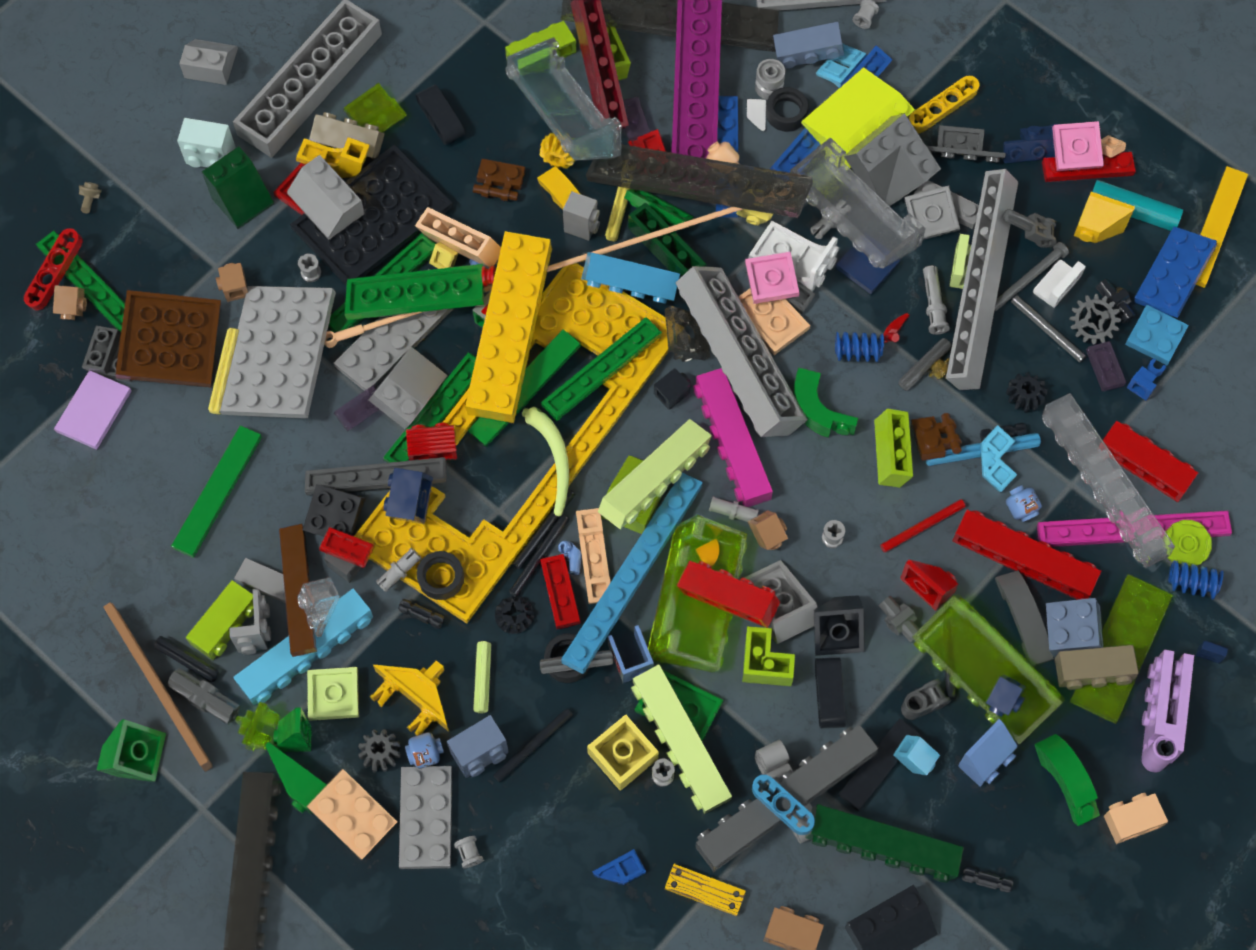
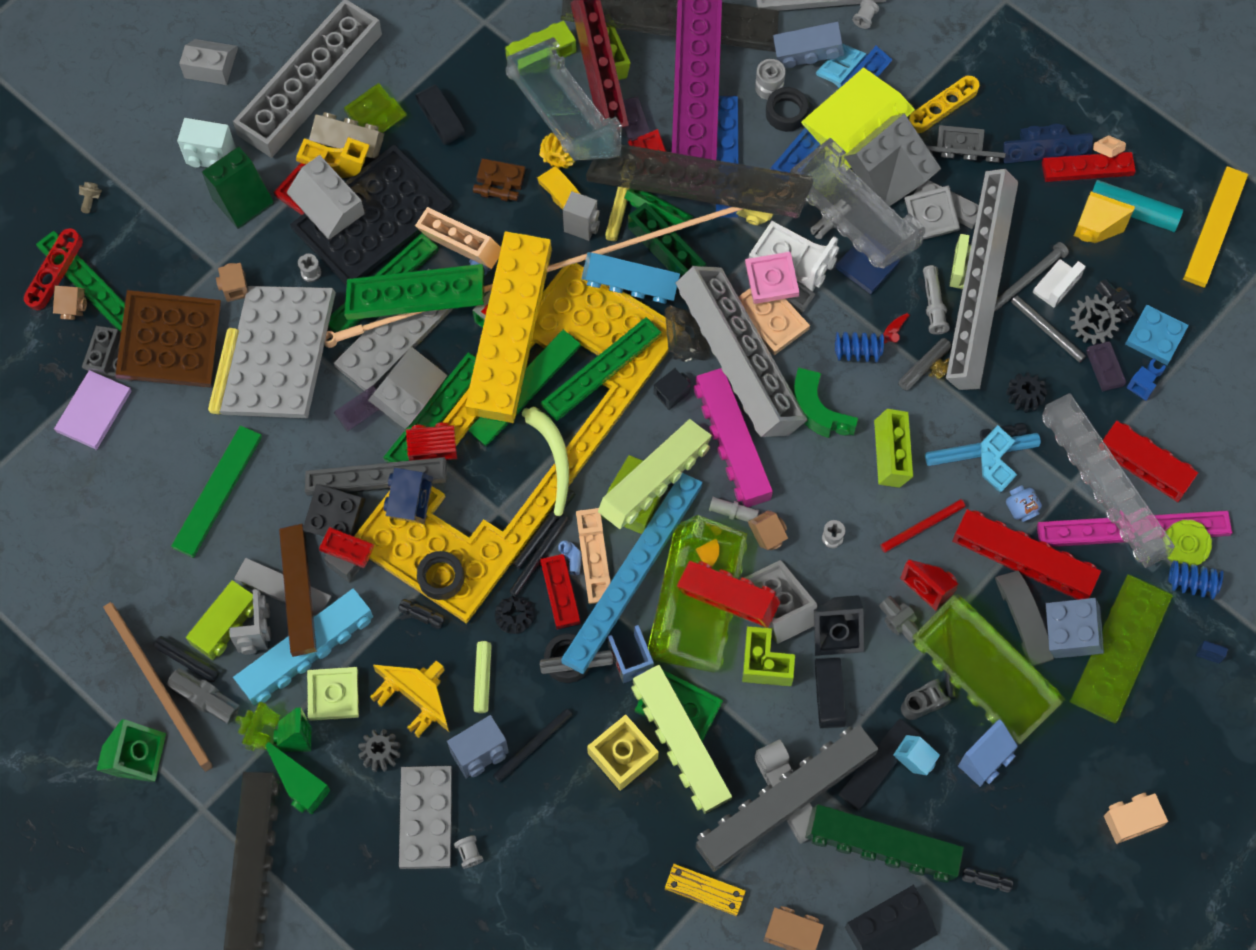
(319, 602): clear slope -> none
(351, 814): light nougat plate -> none
(398, 569): light grey pin -> none
(424, 750): medium blue head -> none
(443, 256): light yellow tile -> none
(488, 275): red bush -> none
(622, 869): blue tile -> none
(658, 777): light grey bush -> none
(723, 152): light nougat head -> none
(757, 112): white sticker -> none
(801, 813): dark azure beam -> none
(929, 440): reddish brown plate -> none
(1006, 696): dark blue brick -> none
(1036, 227): dark grey connector -> none
(1071, 776): green arch -> none
(1077, 146): bright pink plate -> none
(1096, 667): dark tan brick -> none
(1167, 710): lavender hinge -> none
(1175, 271): blue plate -> none

